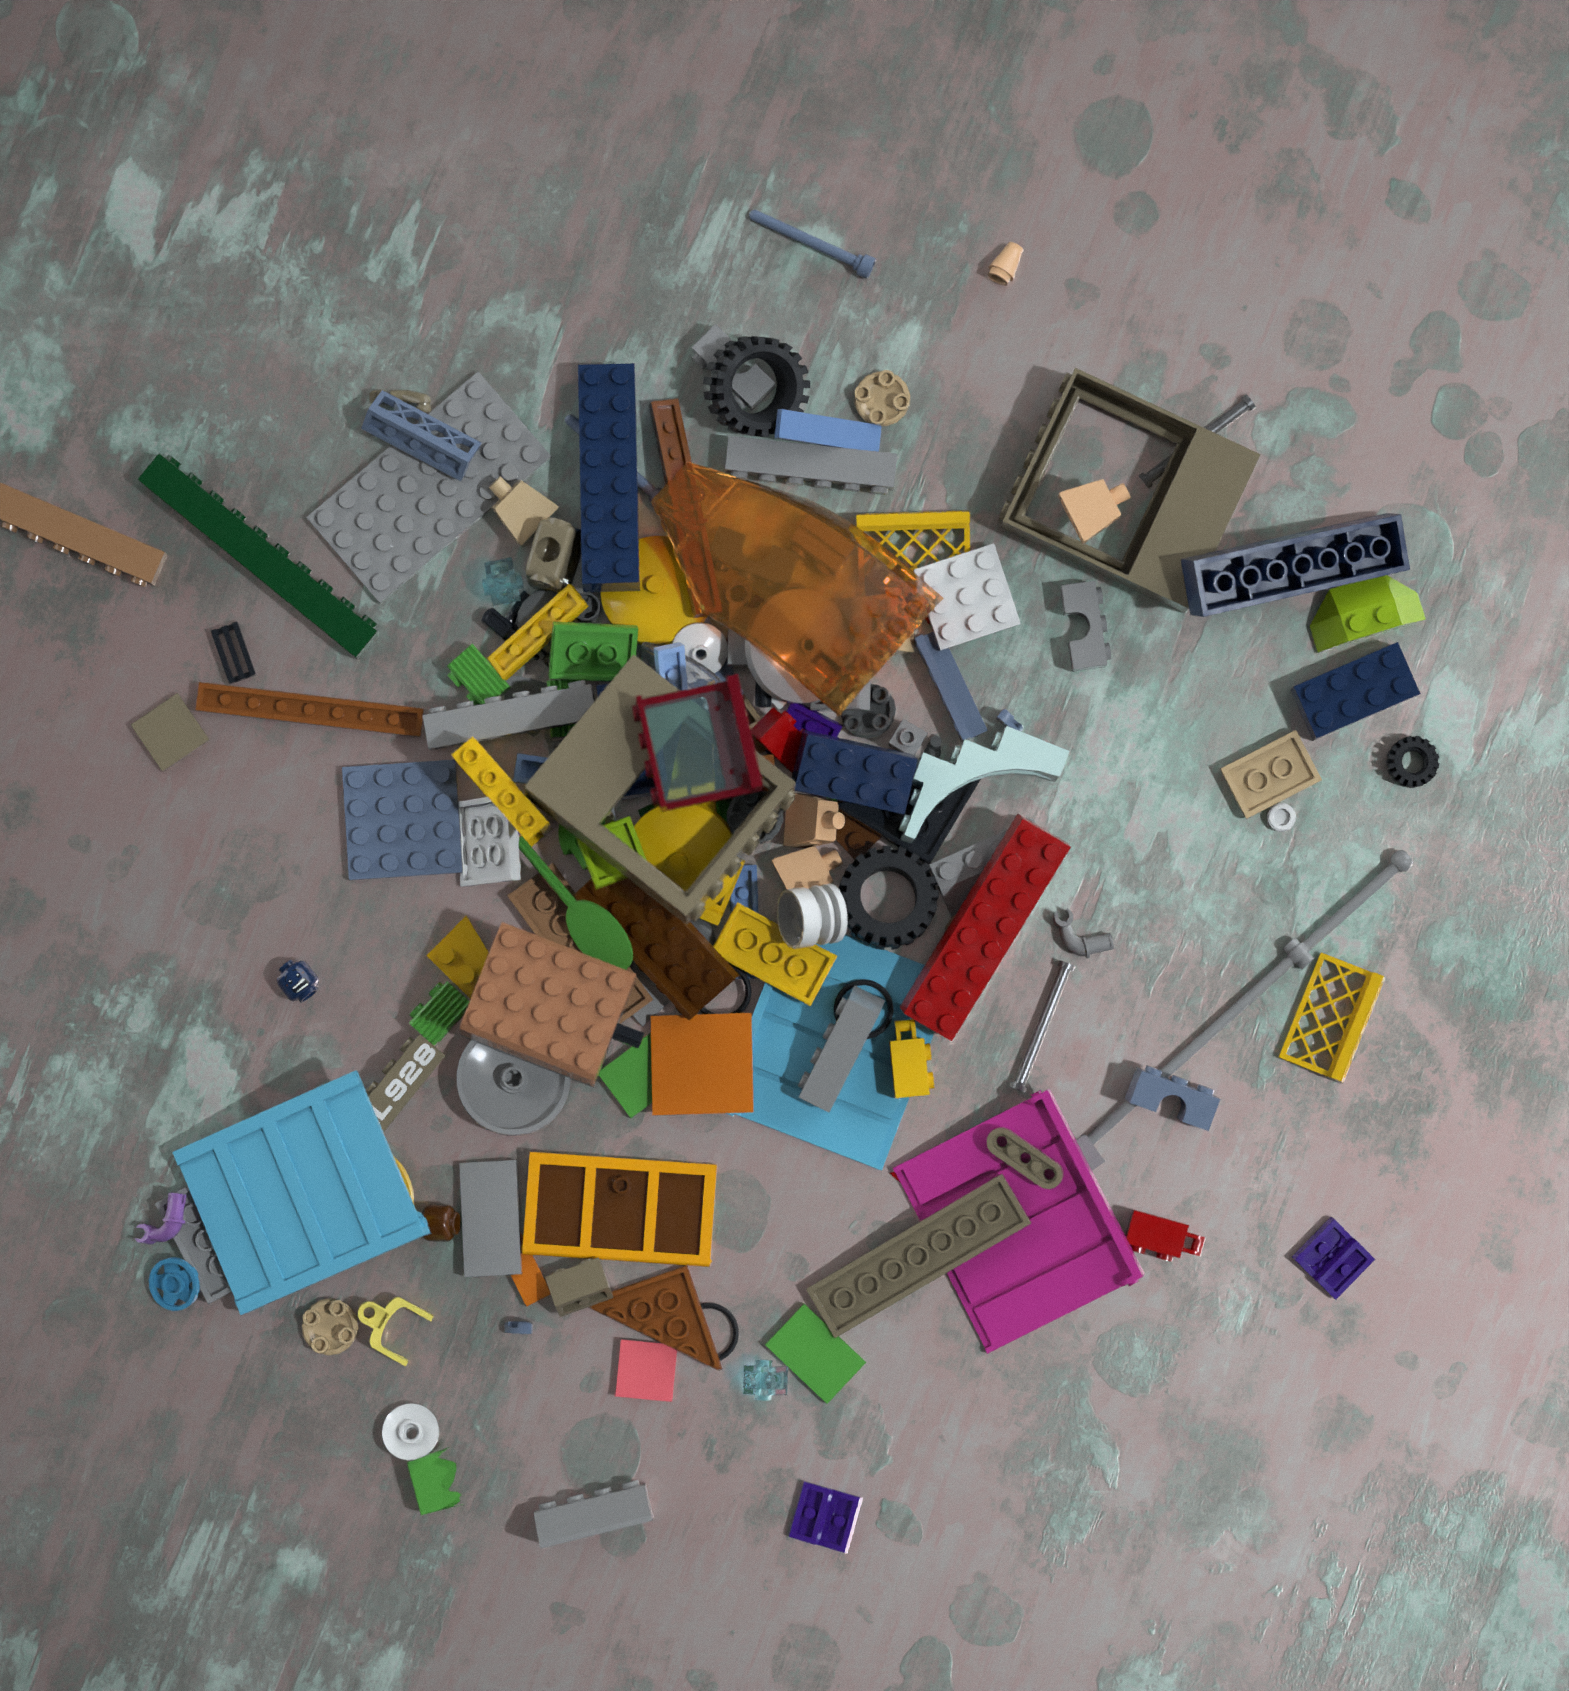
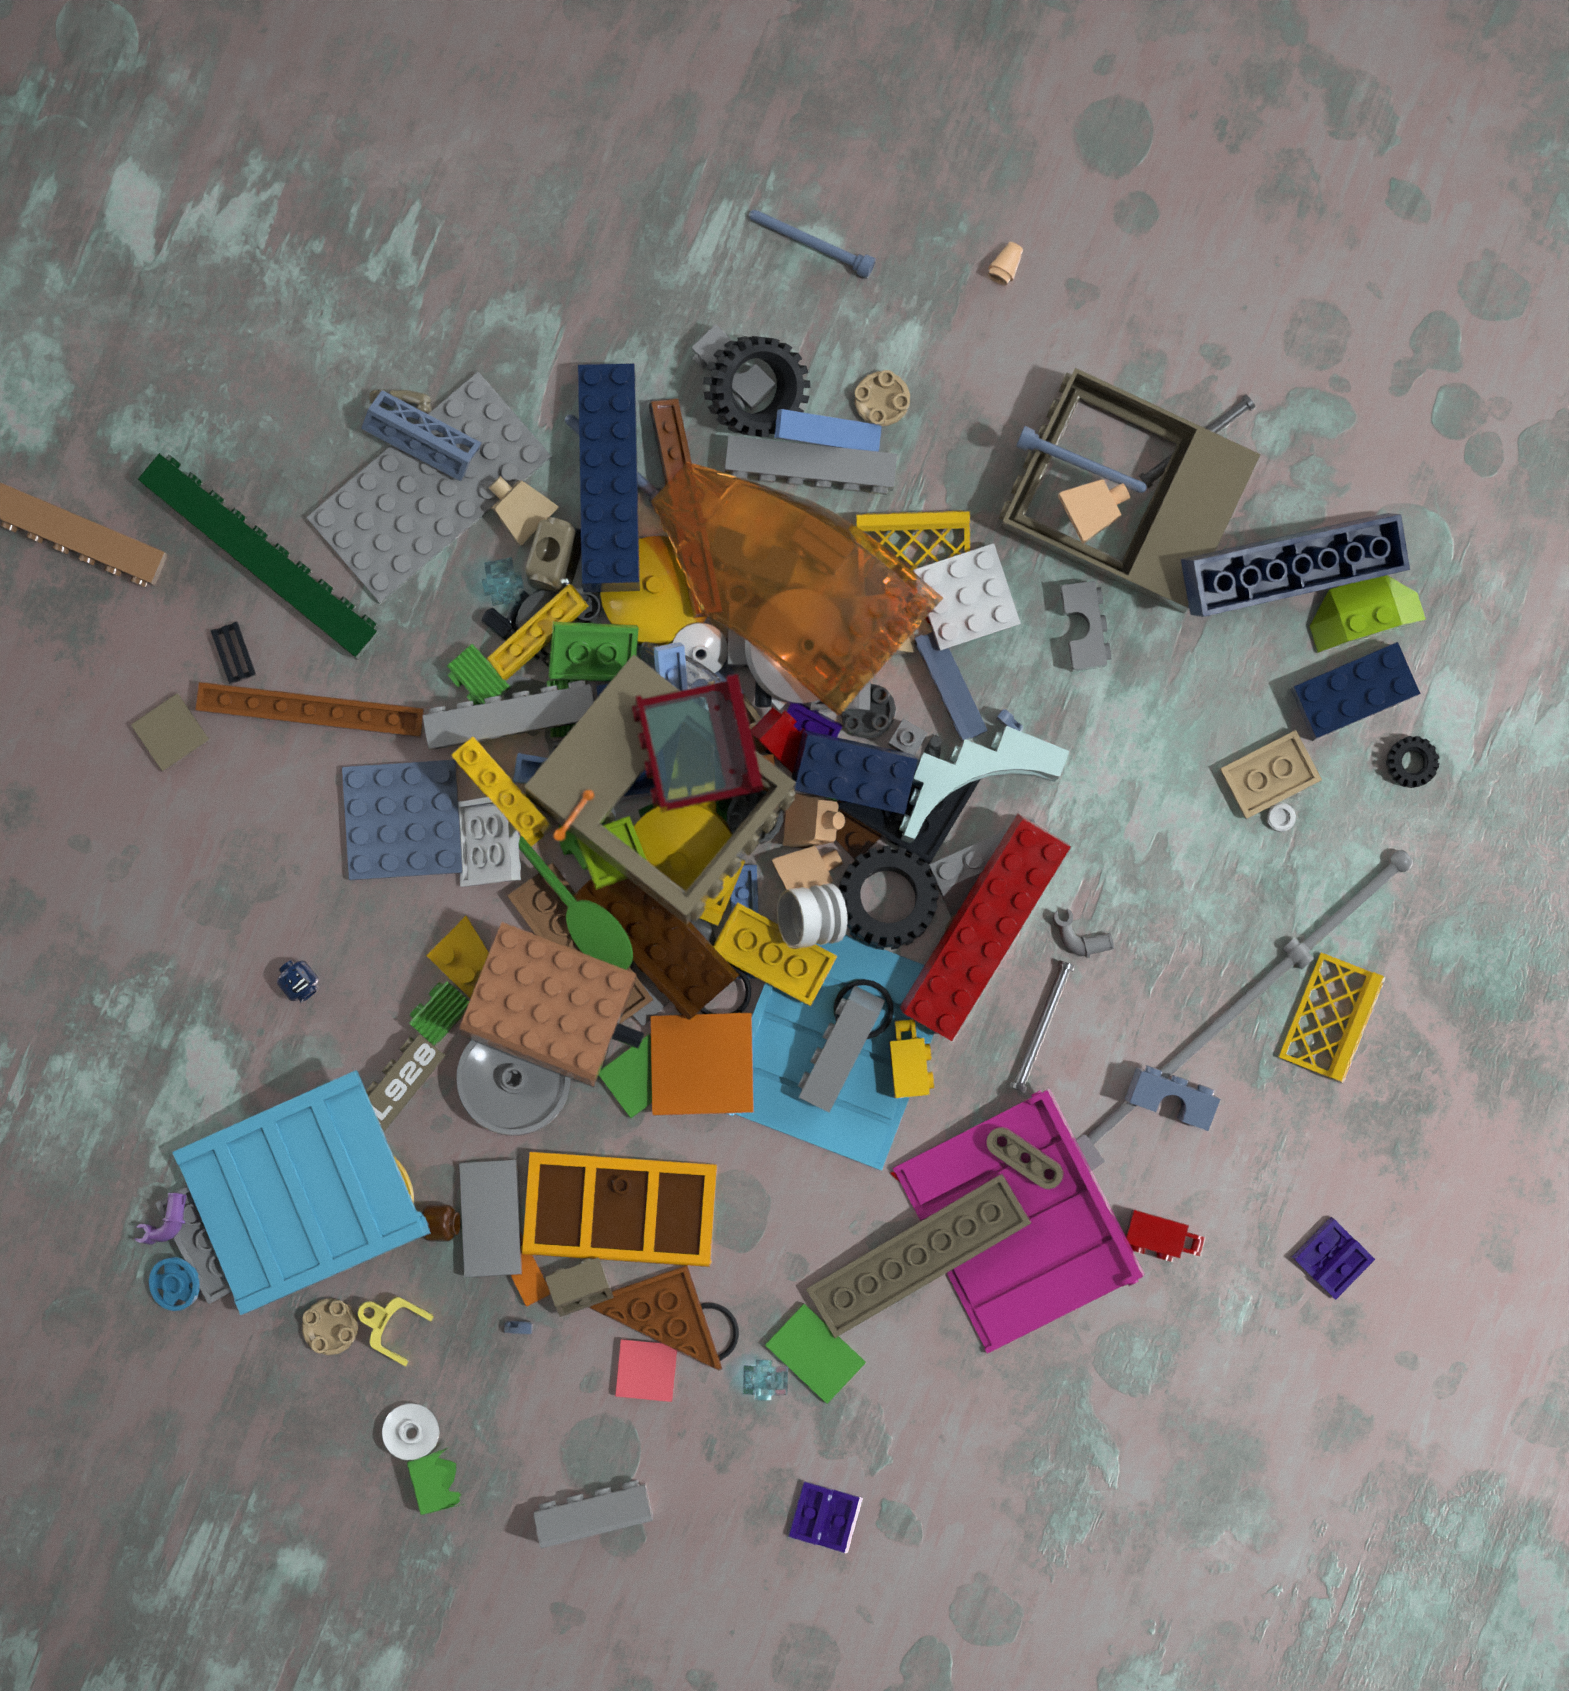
(560, 834): none -> orange hinge
(1031, 440): none -> sand blue piece

